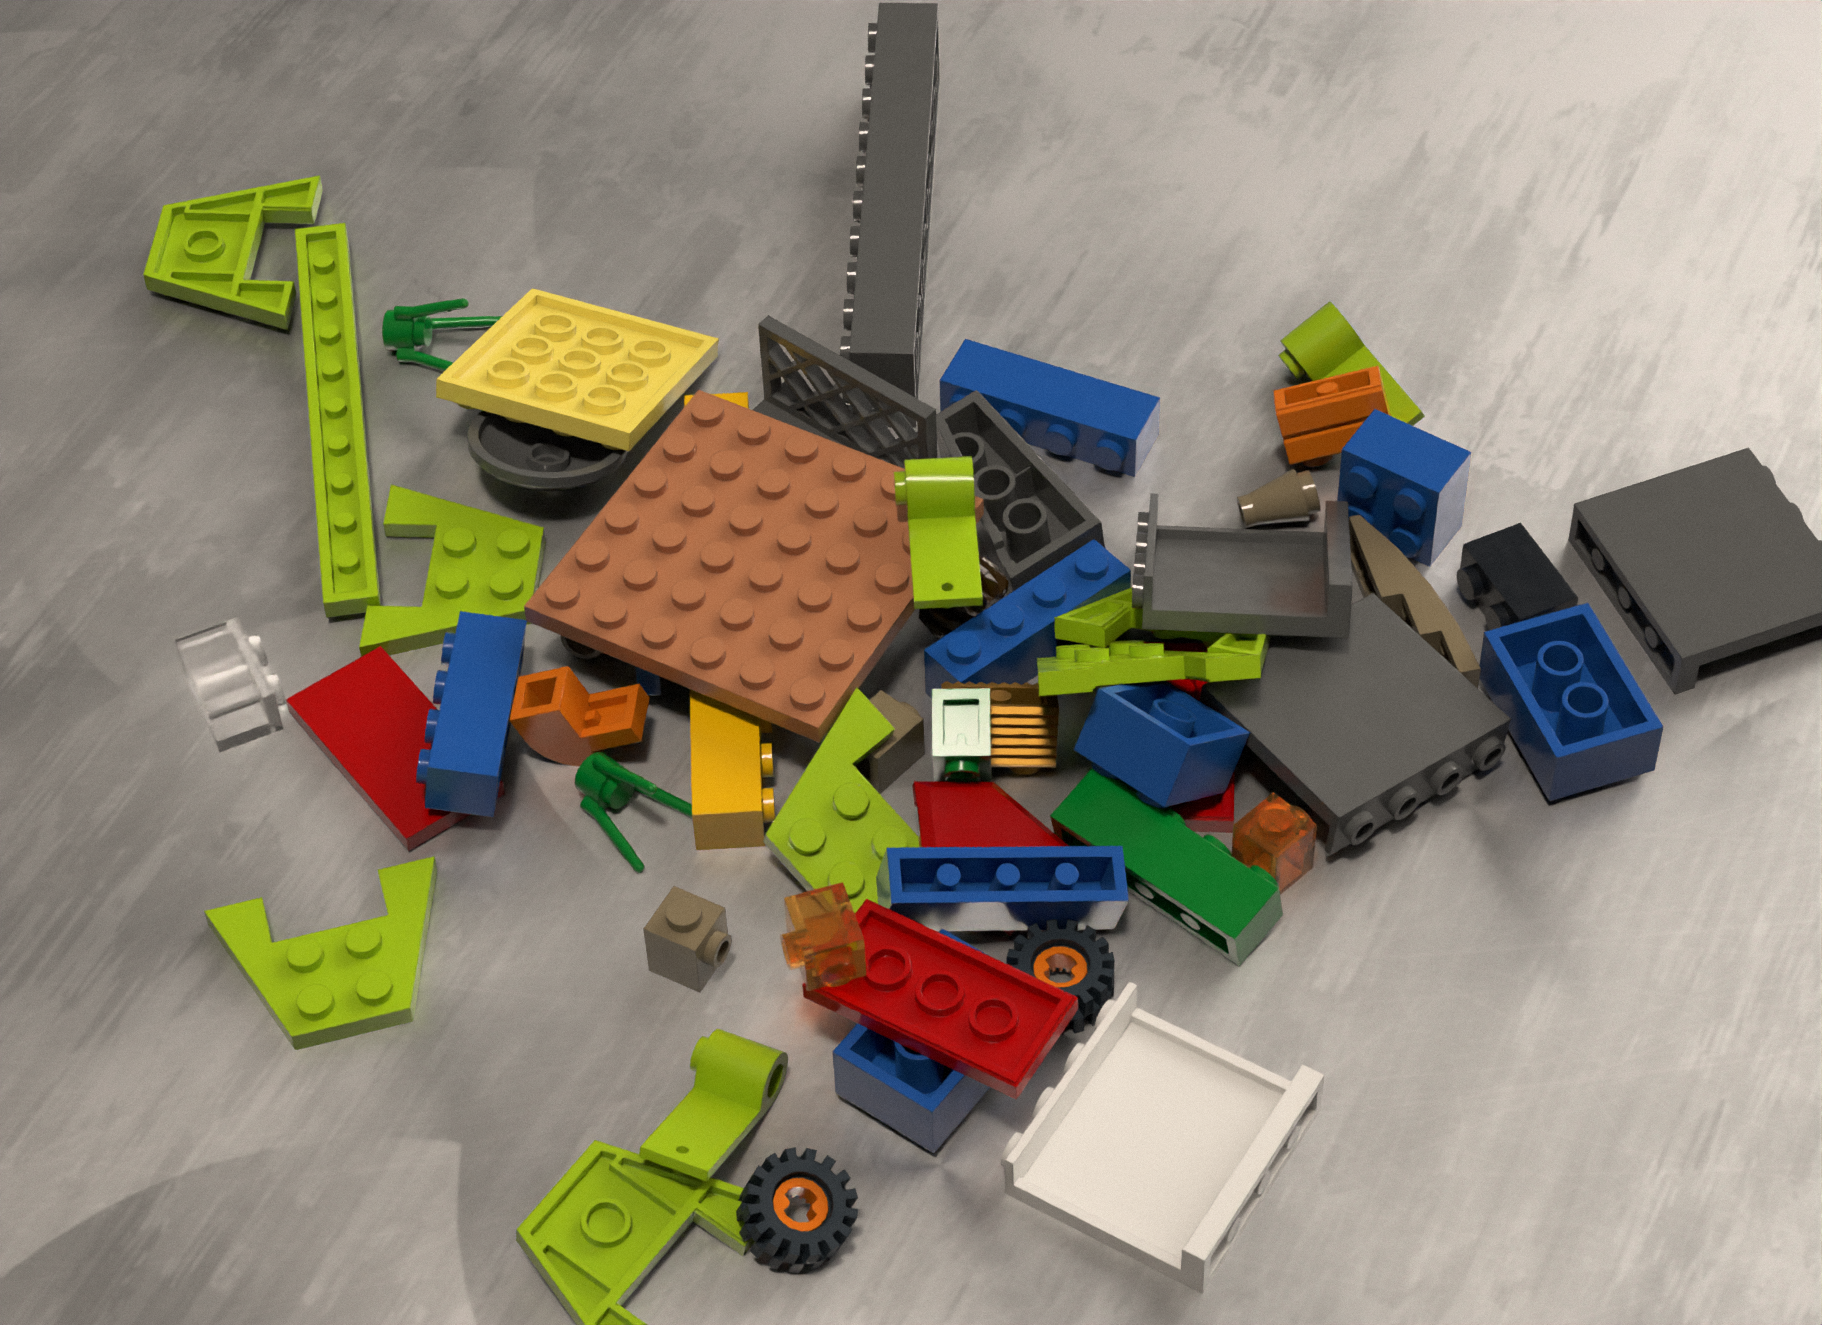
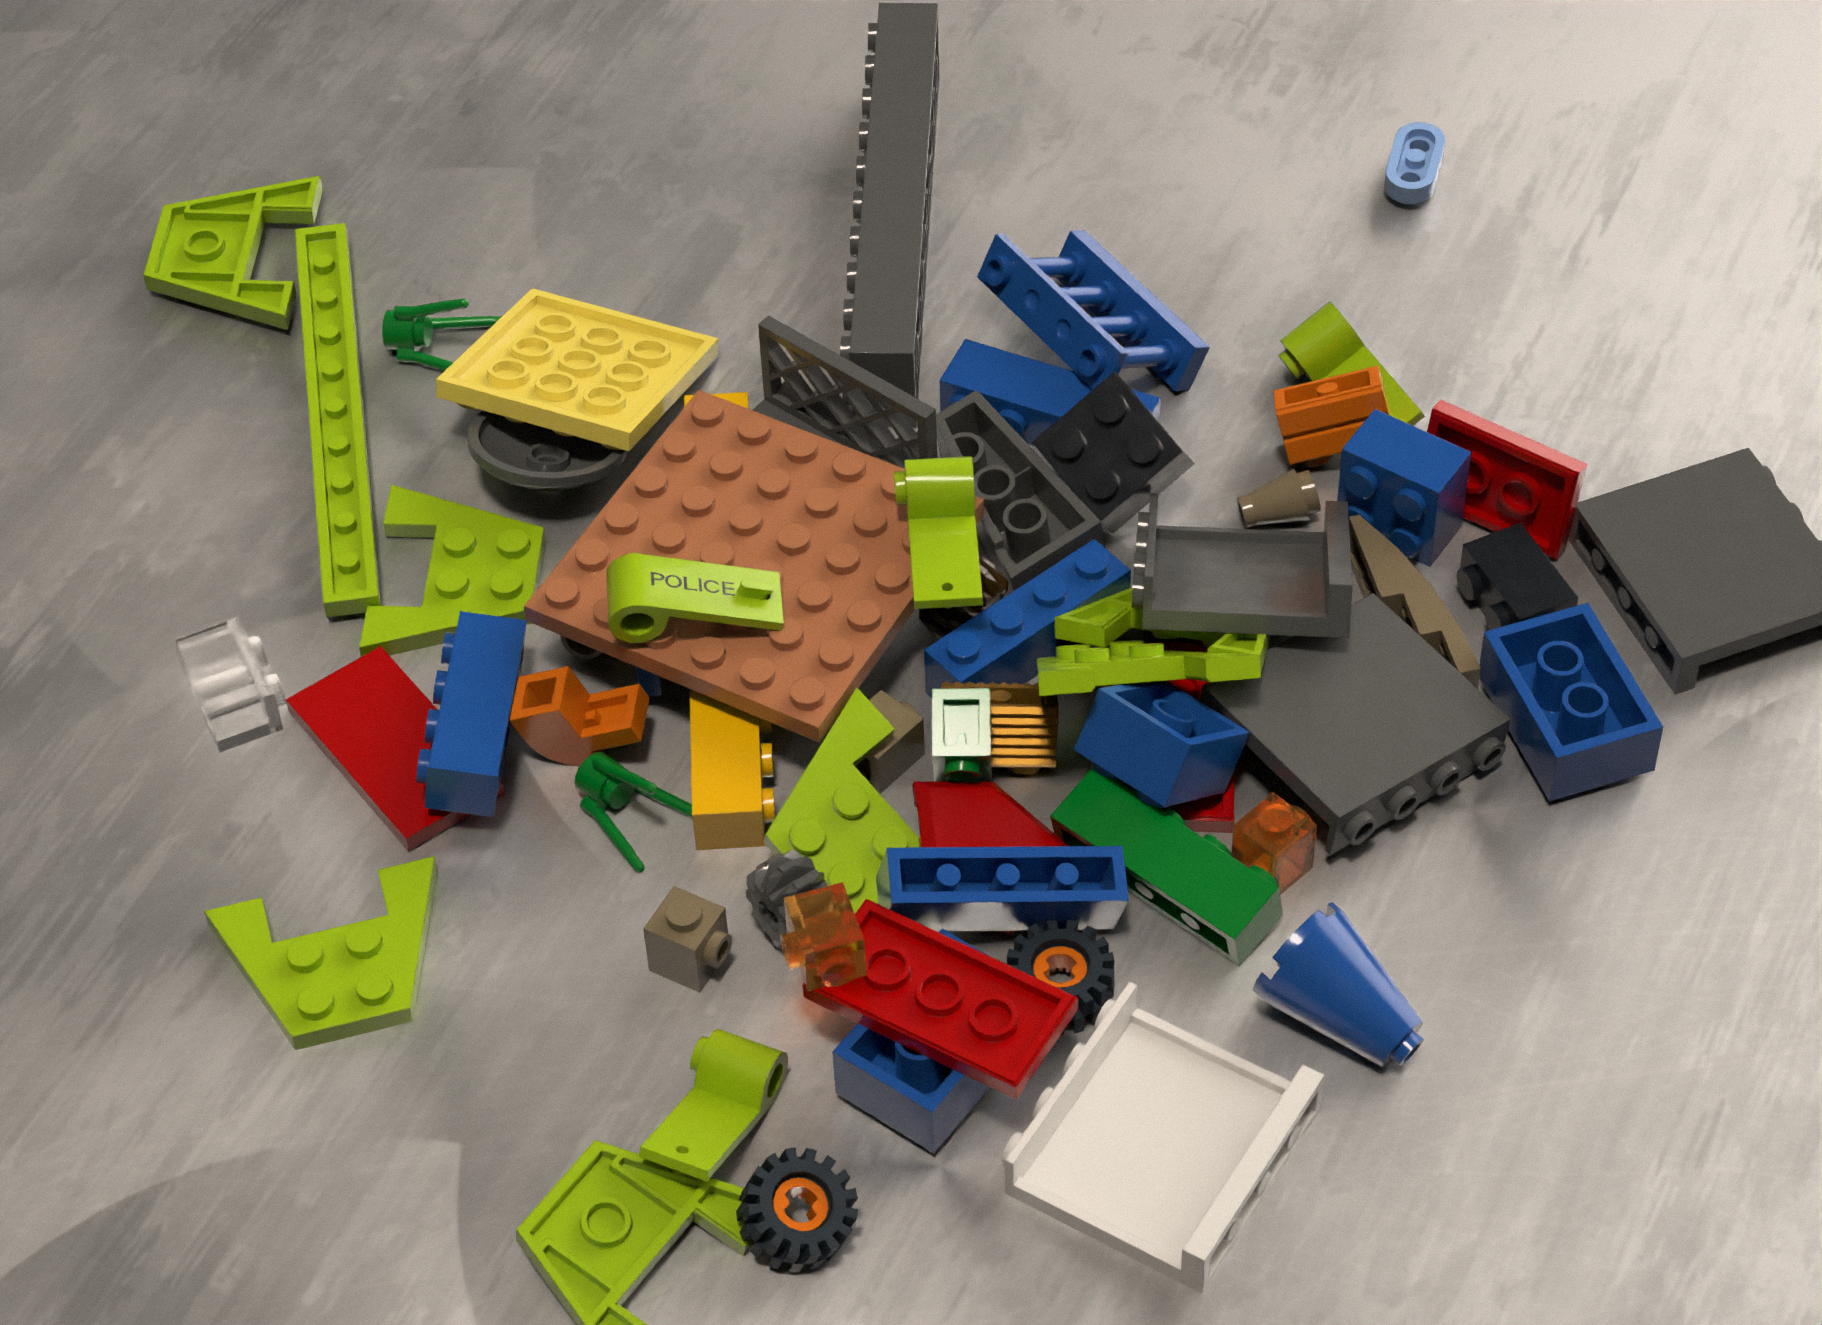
(652, 588): none -> lime door
(772, 882): none -> dark grey gear
(1111, 293): none -> blue fence
(1113, 452): none -> black brick
(1342, 990): none -> blue cone
(1414, 163): none -> light blue plate
(1513, 478): none -> red tile

